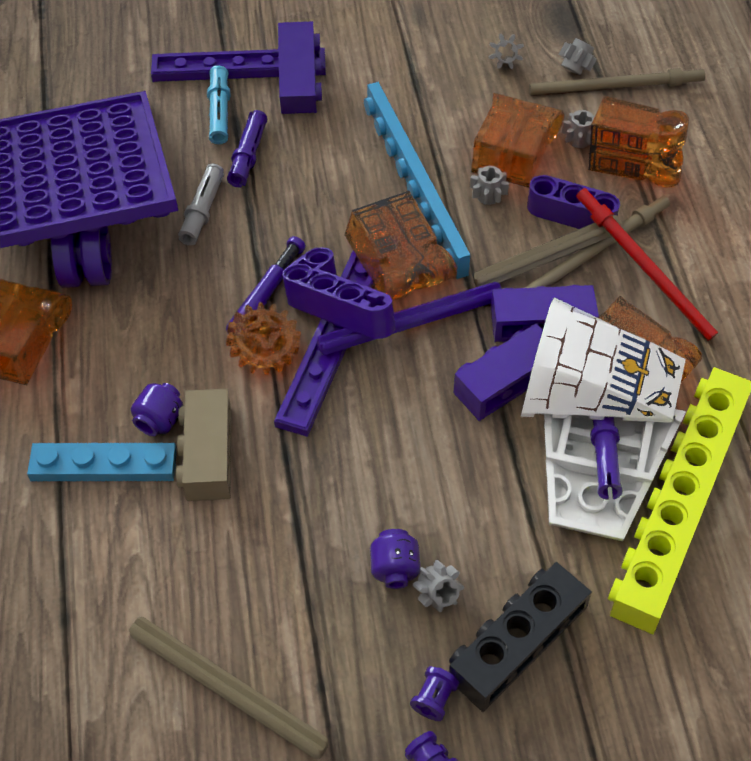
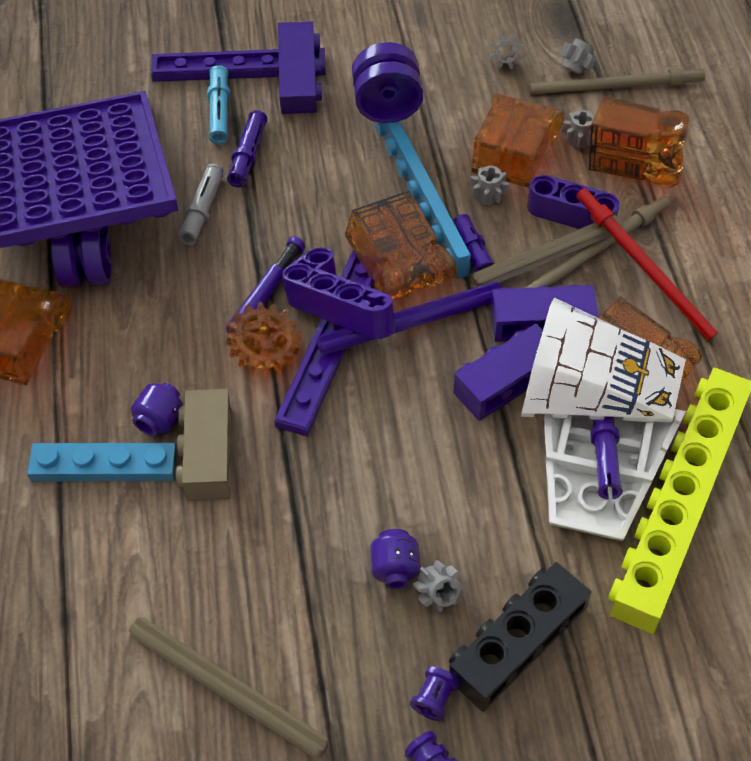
(387, 82): none -> dark purple wheel
(474, 242): none -> dark purple pin

